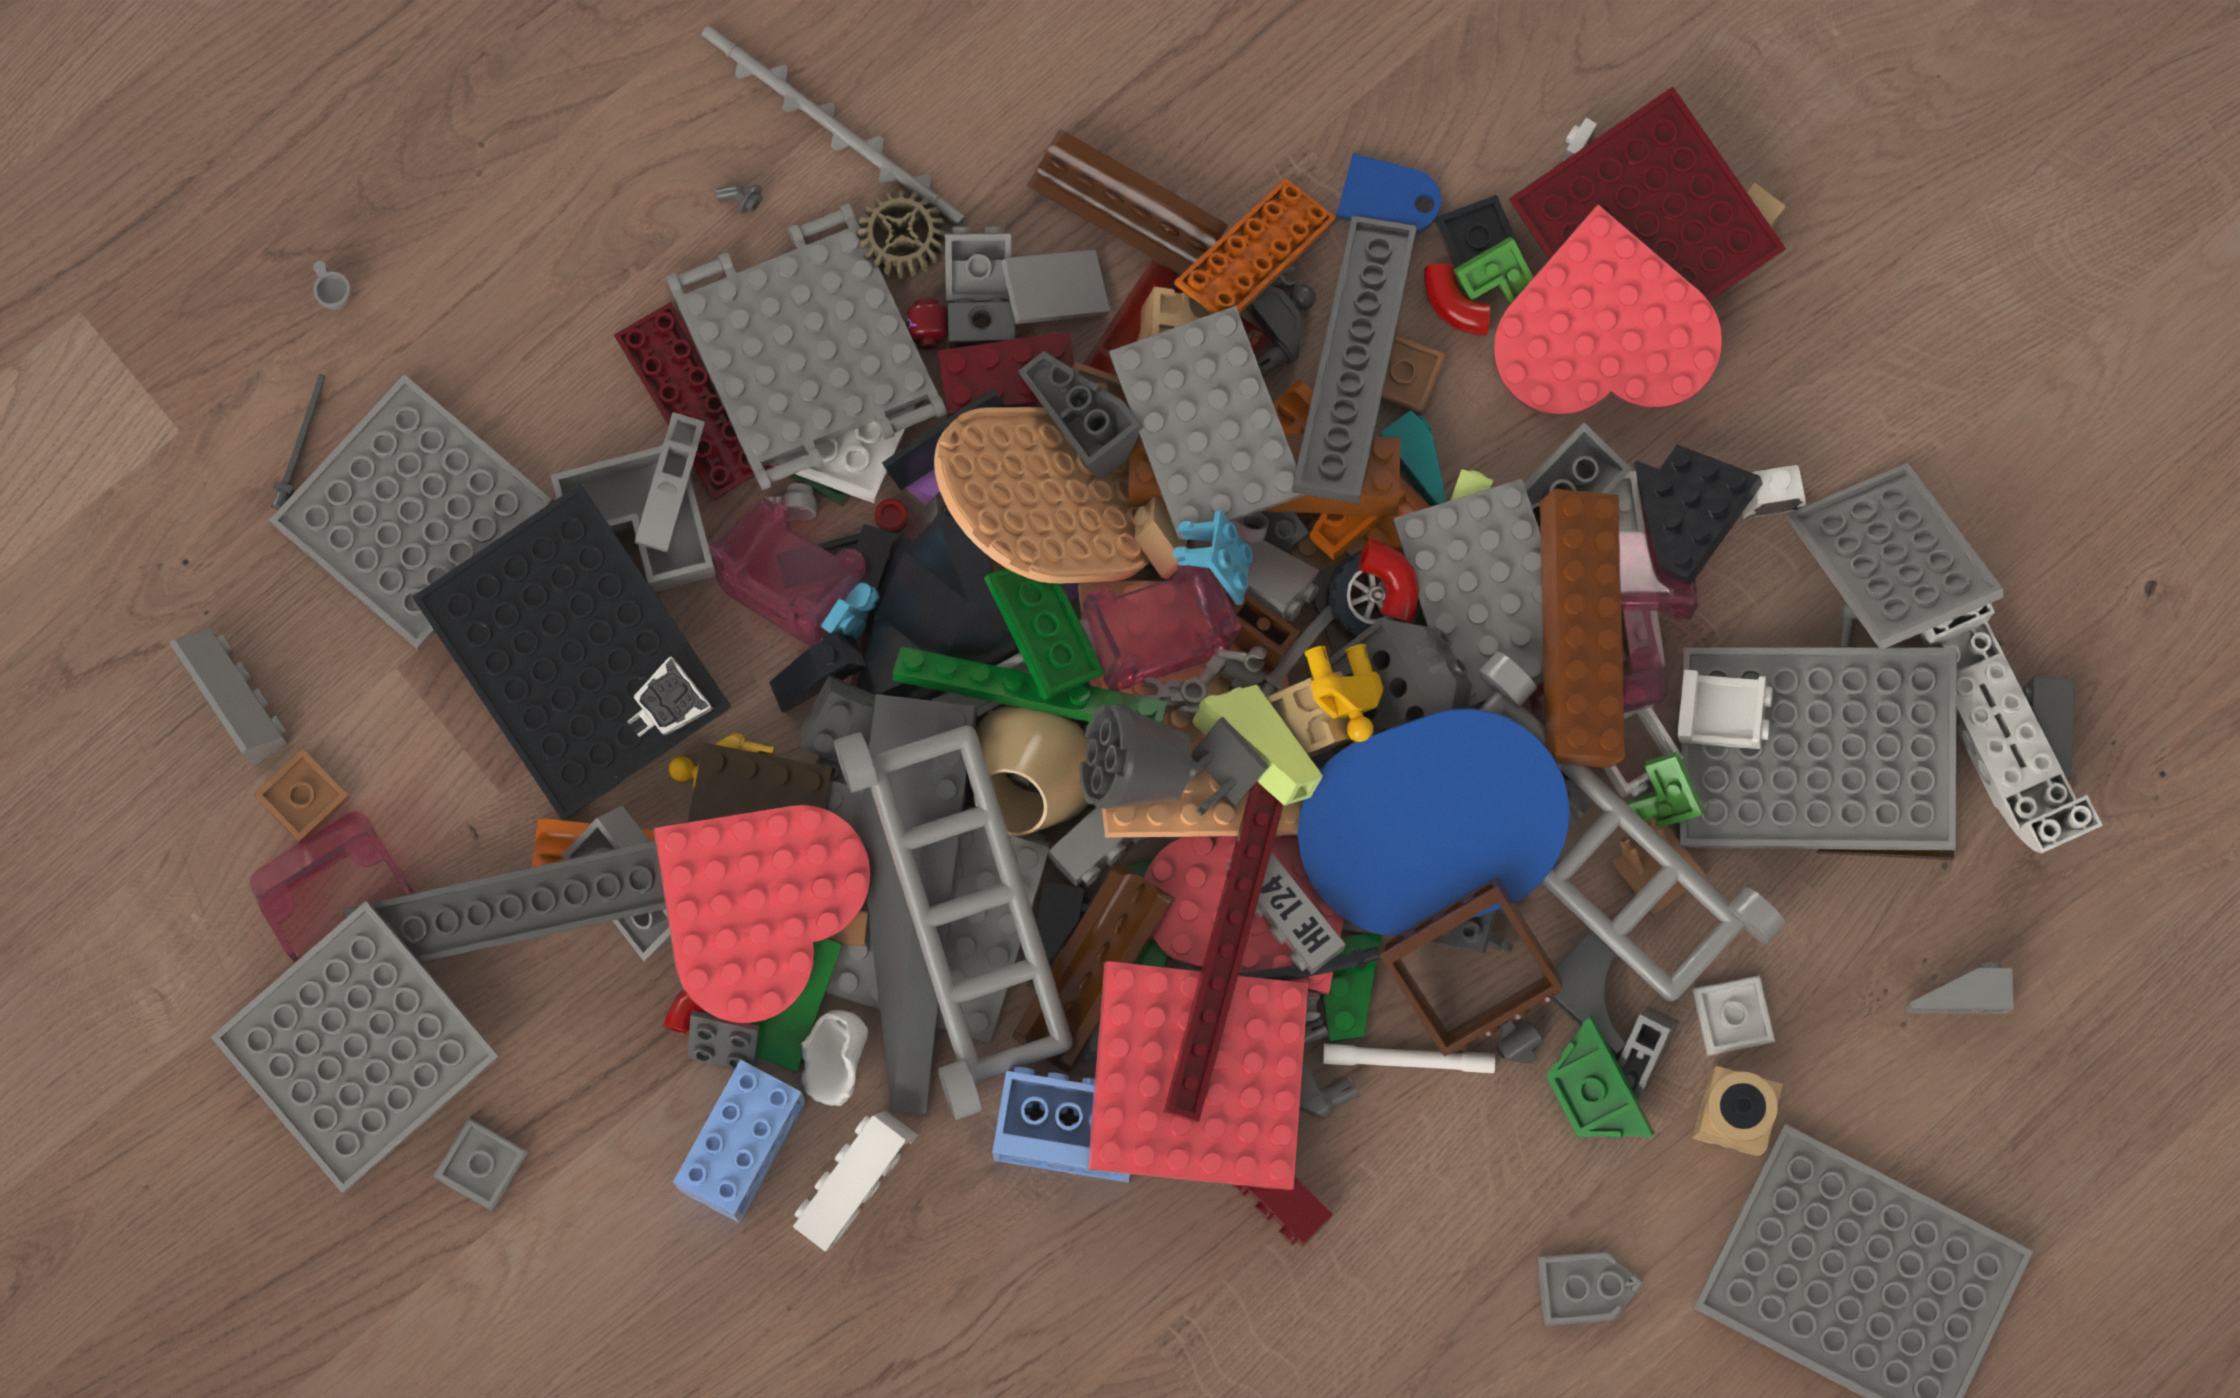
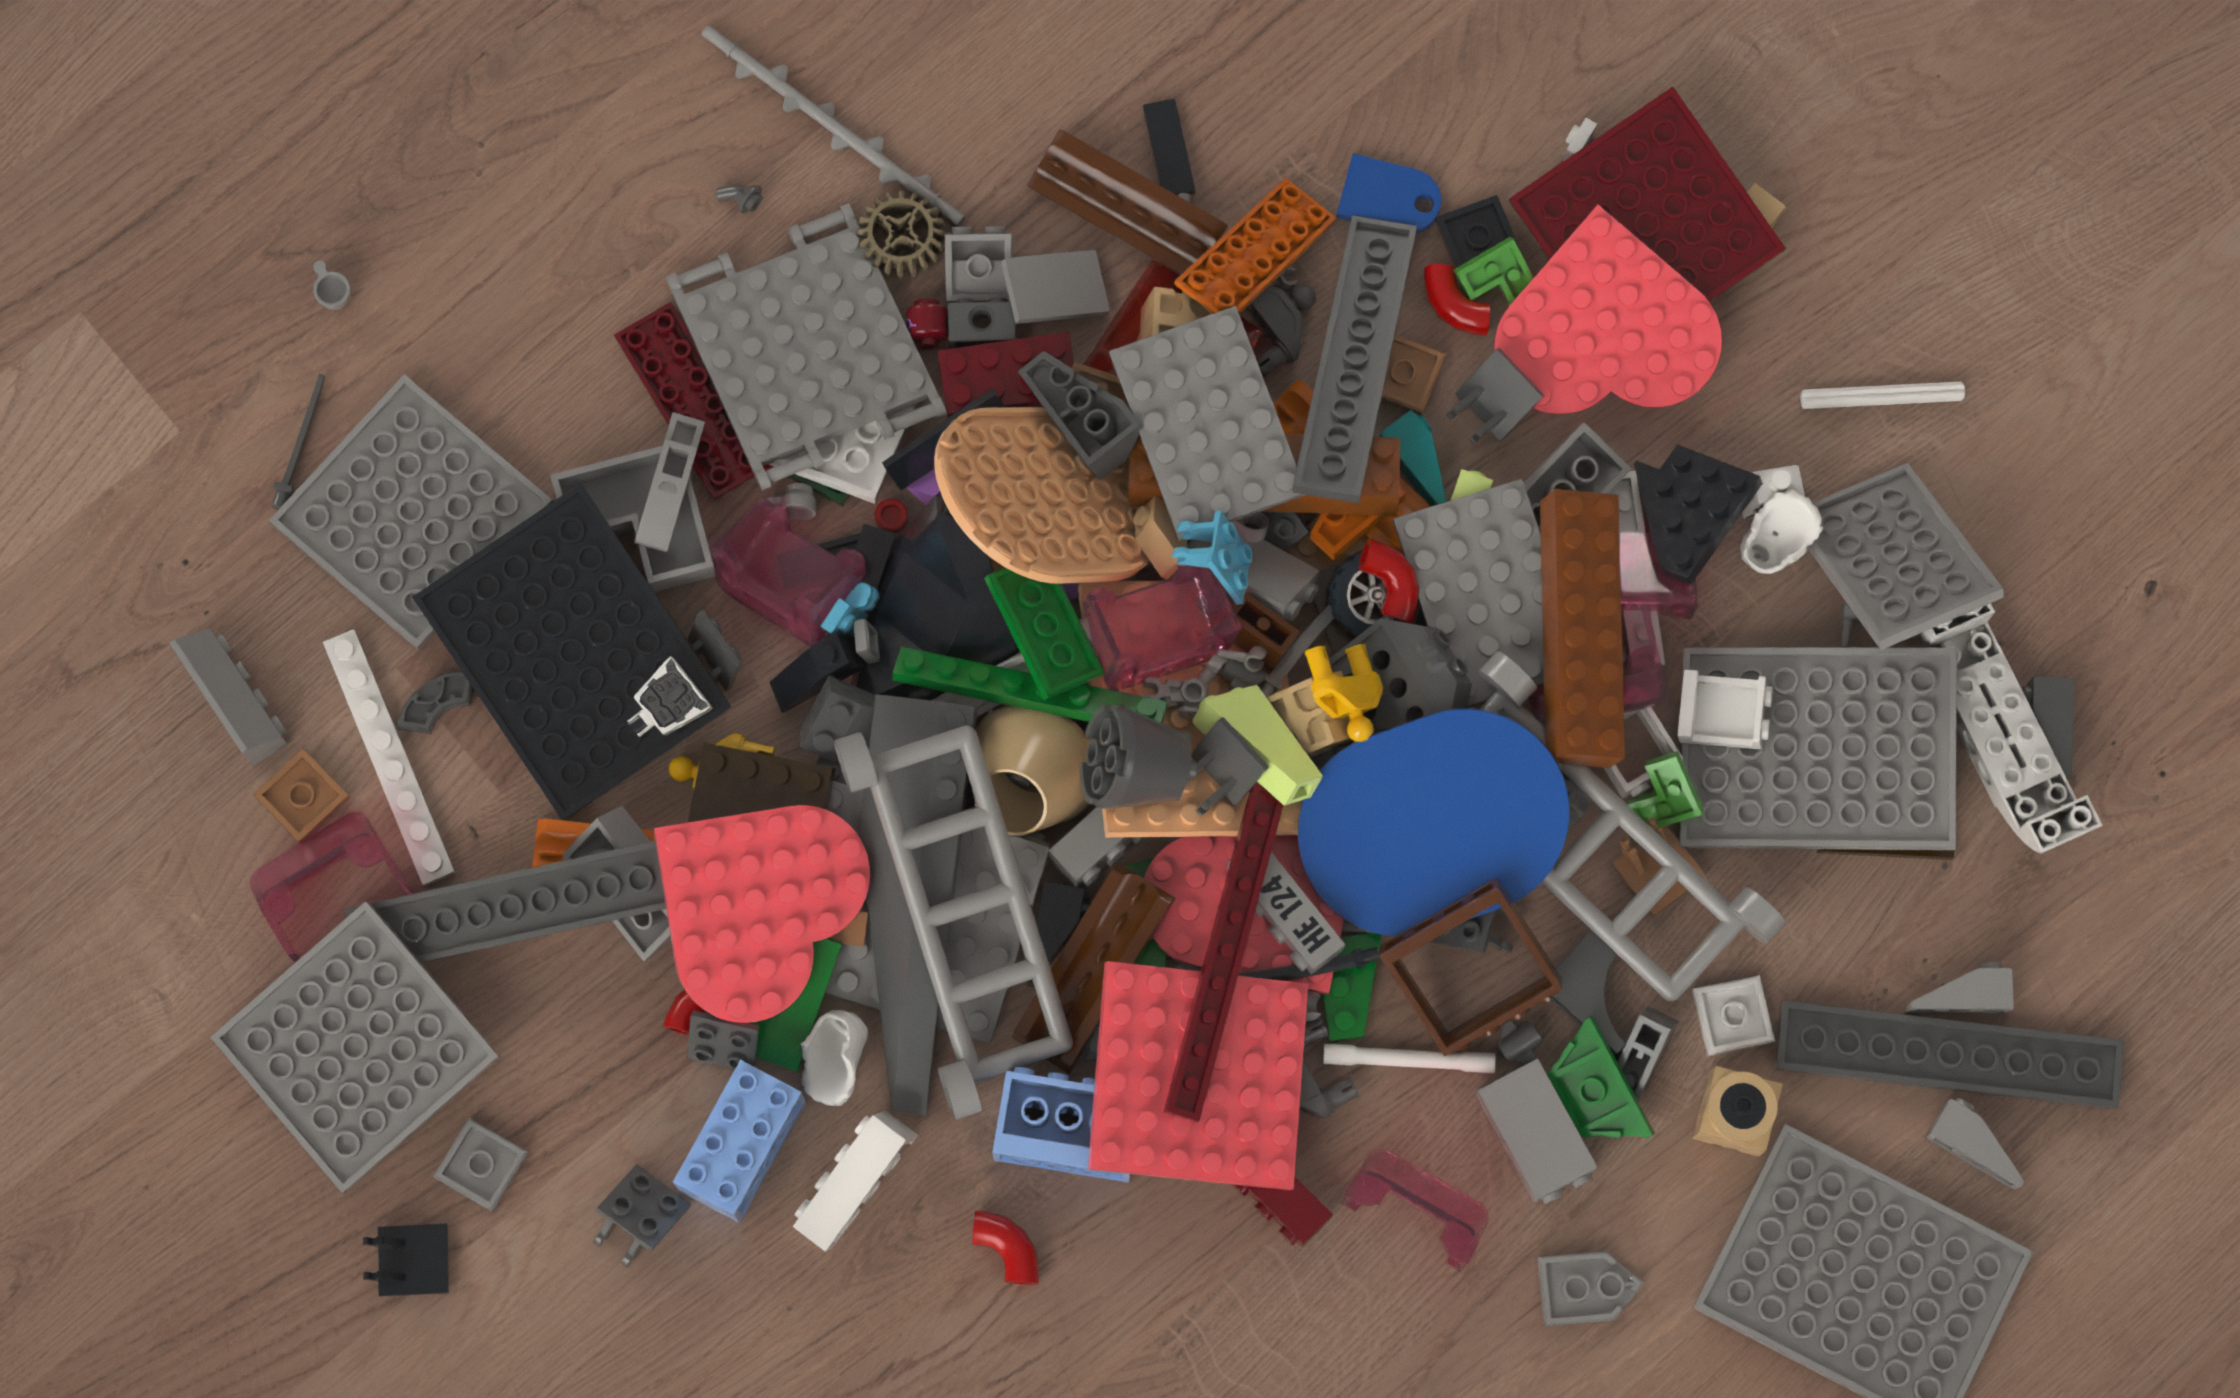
(389, 758): none -> white plate
(411, 1260): none -> black plate
(433, 700): none -> dark grey tile
(642, 1209): none -> dark grey plate
(723, 658): none -> dark grey plate
(866, 641): none -> light grey tile
(1012, 1245): none -> red cylinder
(1168, 146): none -> black tile
(1463, 1215): none -> clear pink windscreen
(1498, 396): none -> dark grey plate
(1536, 1132): none -> light grey brick
(1781, 532): none -> white piece
(1882, 395): none -> white axle
(1949, 1055): none -> dark grey plate
(1970, 1139): none -> light grey slope

